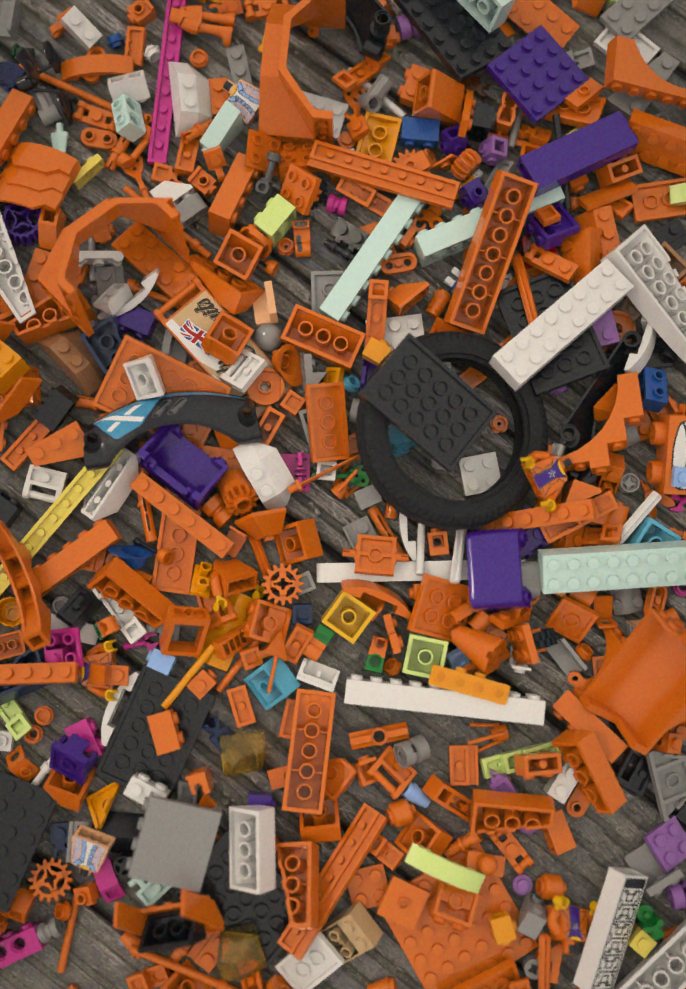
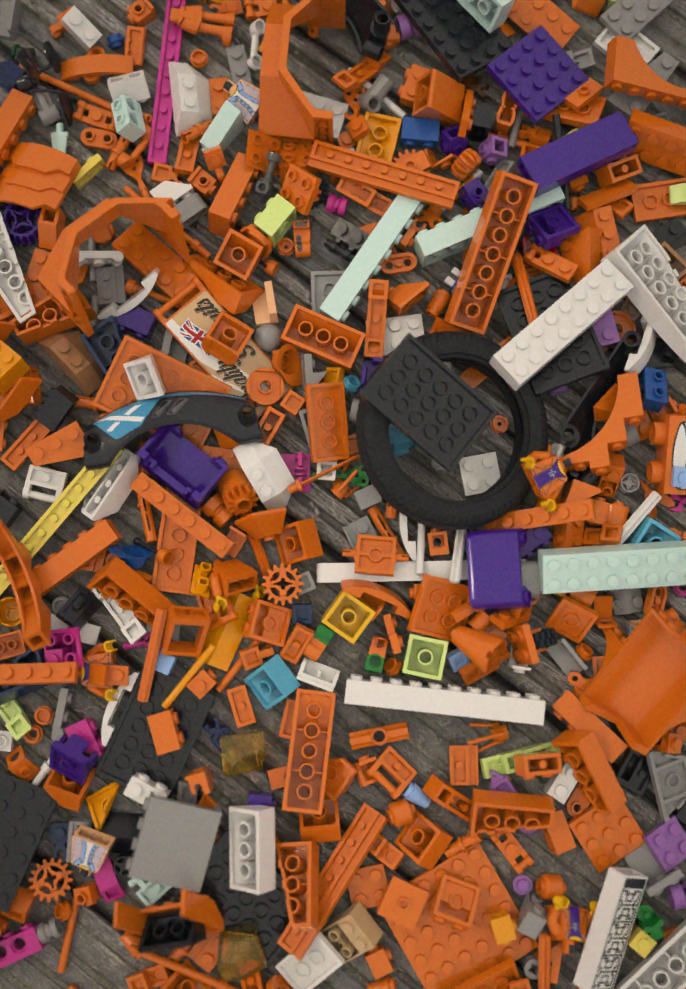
(61, 714): none -> light grey hinge
(106, 627): orange leg -> none
(113, 298): white slope -> none
(152, 53): white plate -> none
(152, 655): none -> orange axle
(218, 644): orange slope -> none
(244, 371): white plate -> none
(256, 29): none -> white bar
(276, 649): orange piece -> none
(376, 351): light orange brick -> none
(379, 960): none -> orange brick
(411, 751): light grey wheel -> none
(444, 869): yellowish green slope -> none
(472, 685): light orange bracket -> none
(485, 863): orange tile -> none
(547, 215): orange tile -> none
(603, 504): orange slope -> none
(606, 836): none -> orange plate

